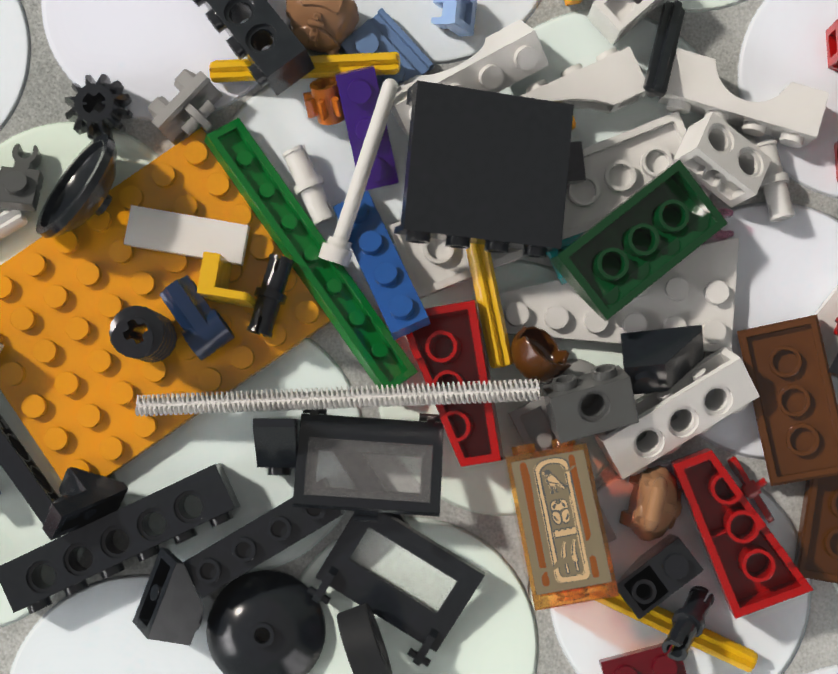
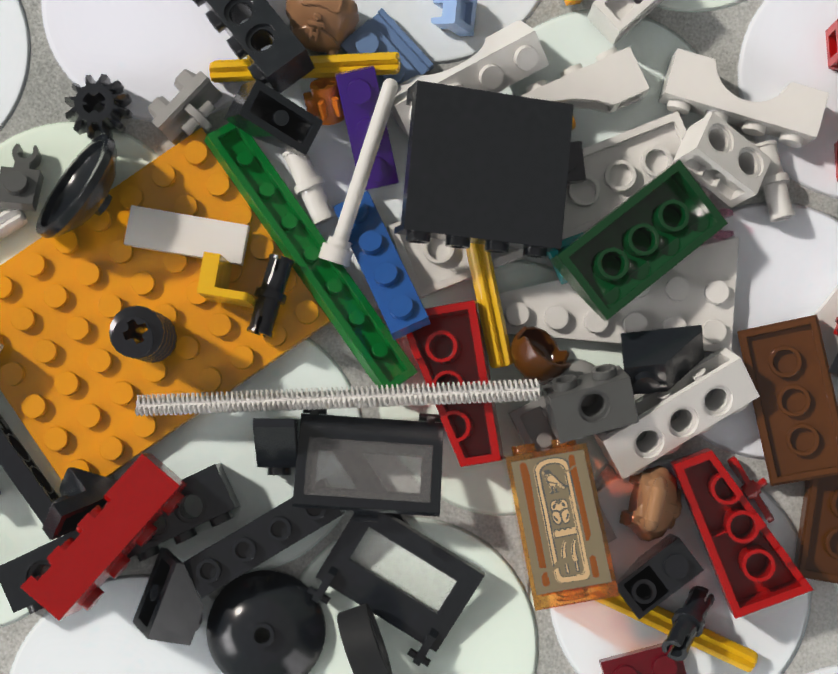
(107, 538): none -> red wedge
(201, 326): dark blue piece -> none
(273, 118): none -> black slope
(664, 49): black axle -> none

